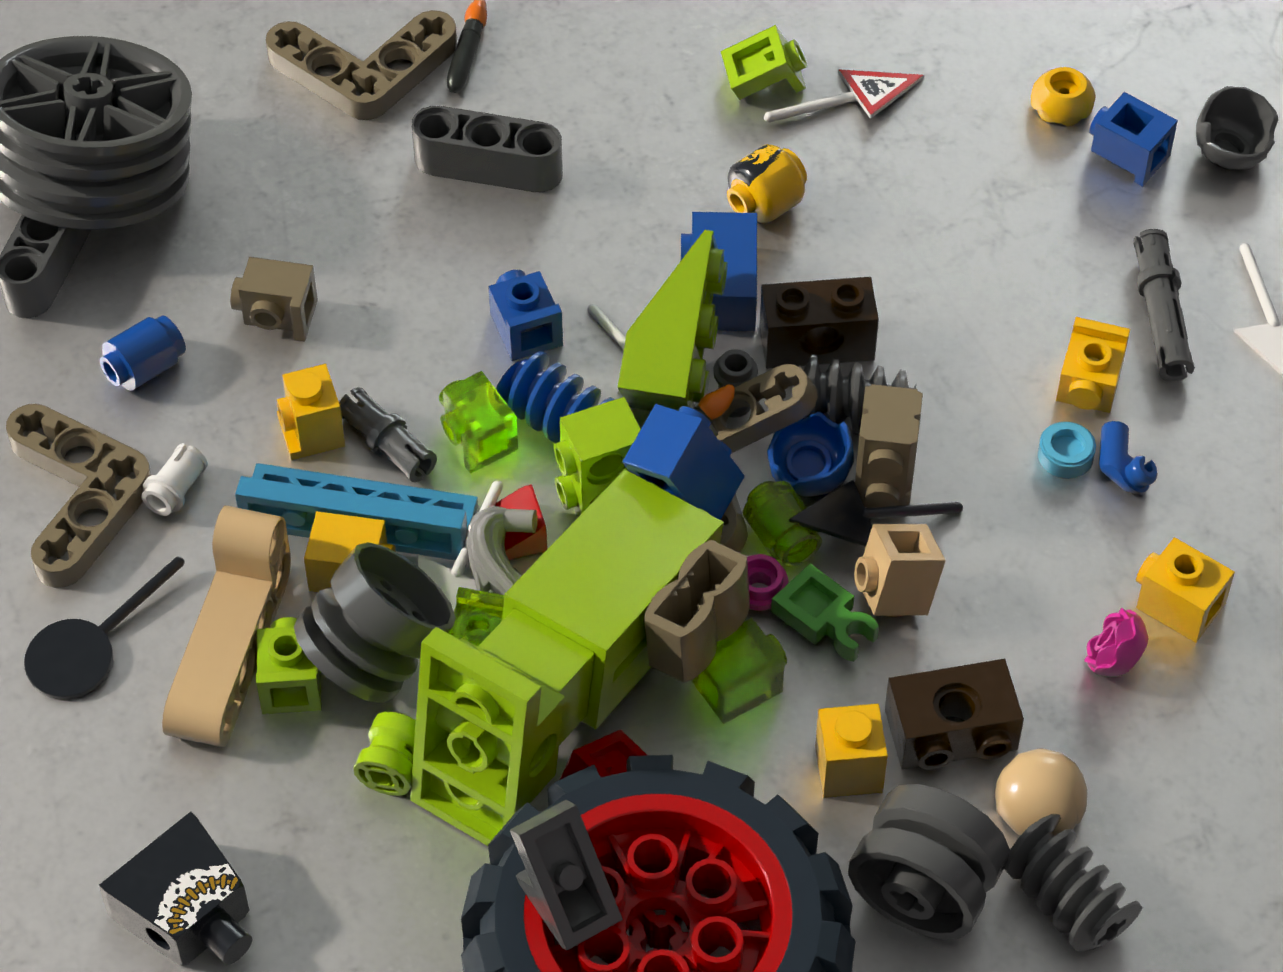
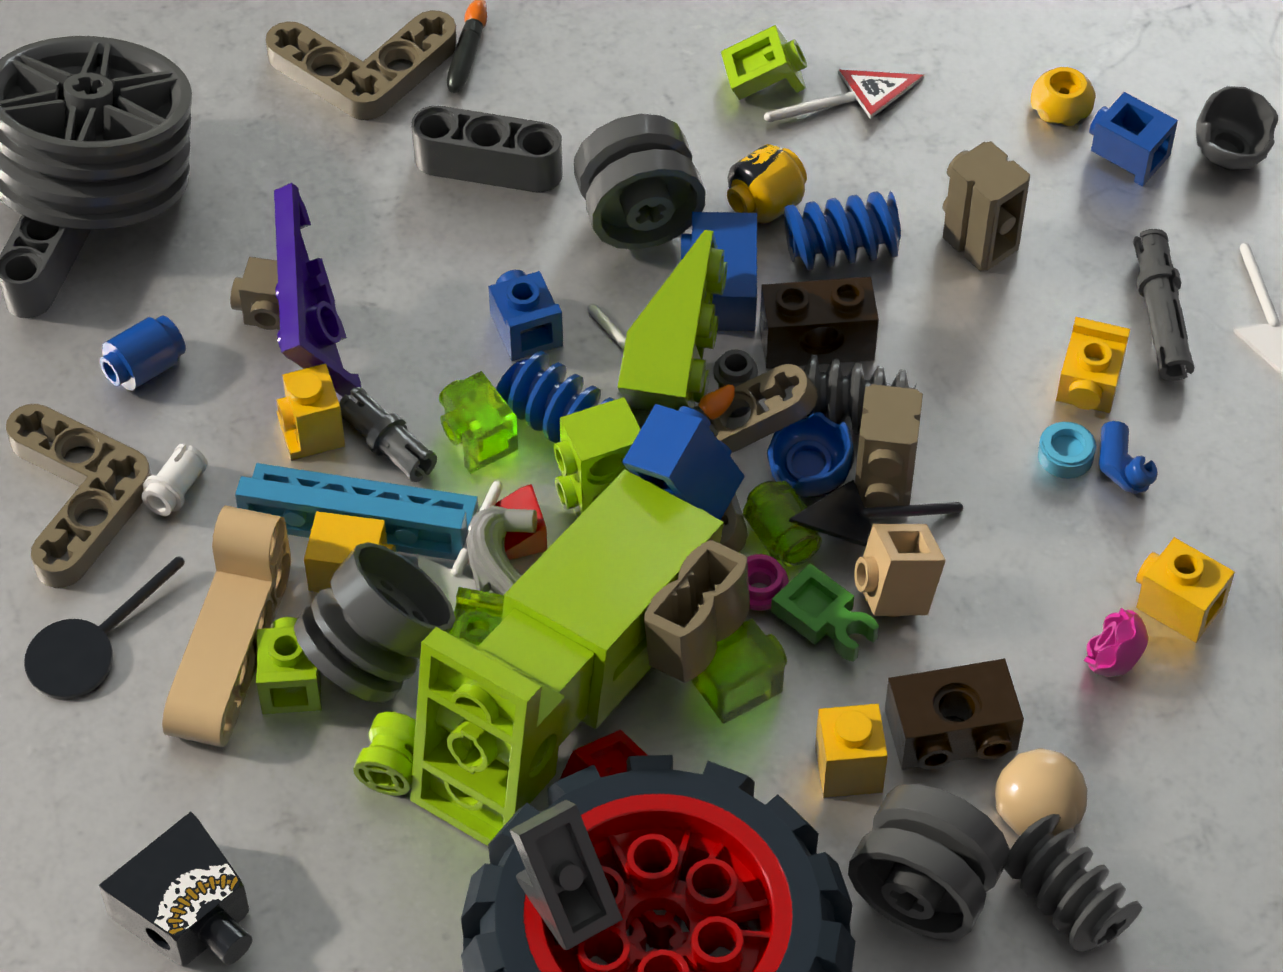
(305, 296): none -> dark purple wing
(638, 181): none -> dark grey wheel
(843, 229): none -> blue piece
(985, 205): none -> dark tan brick

